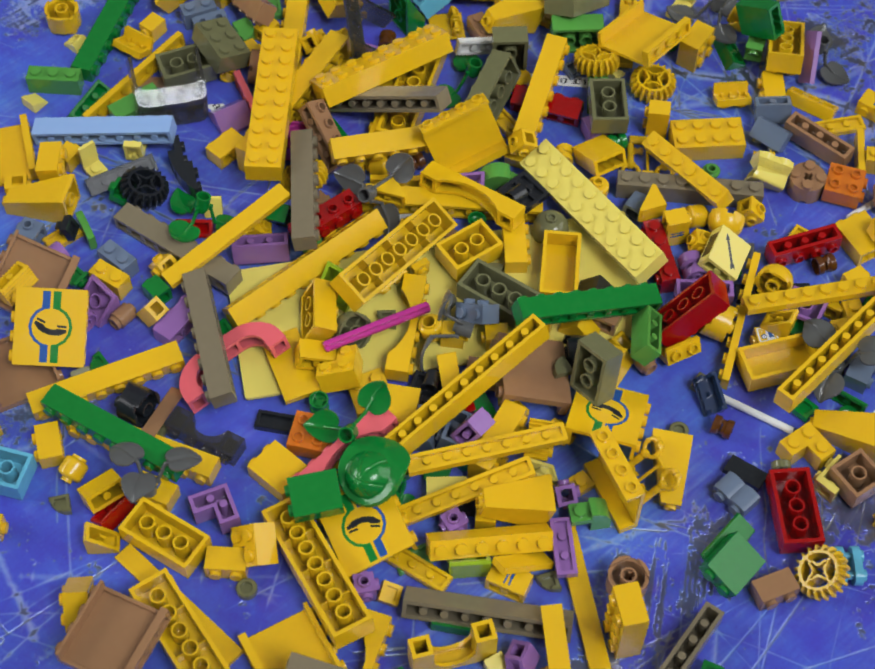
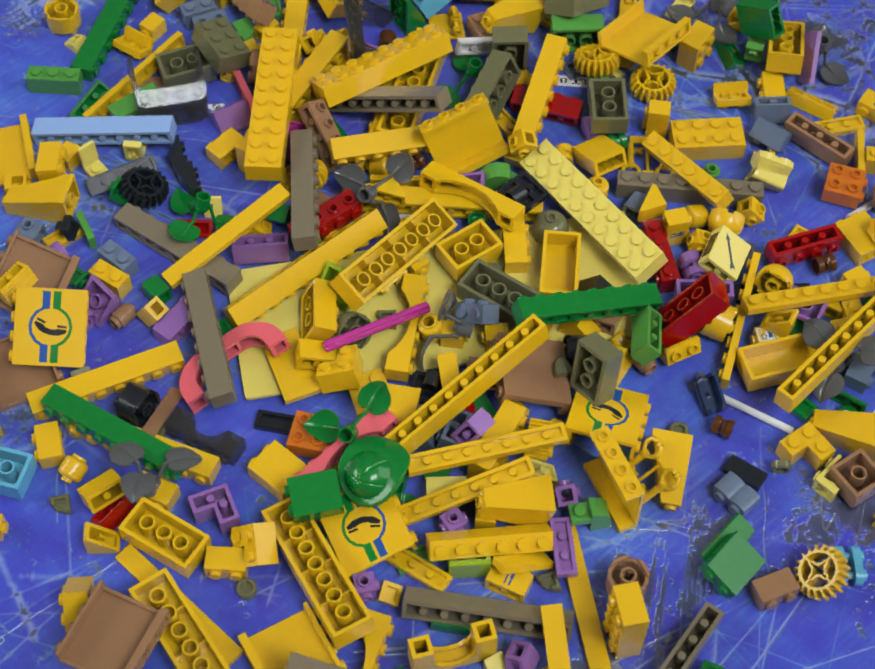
(33, 102): light yellow slope -> none
(98, 361): green tile -> none
(161, 263): yellow brick -> none
(318, 399): green wheel -> none
(583, 480): yellow plate -> none
(794, 510): red brick -> none
(806, 182): medium nougat brick -> none

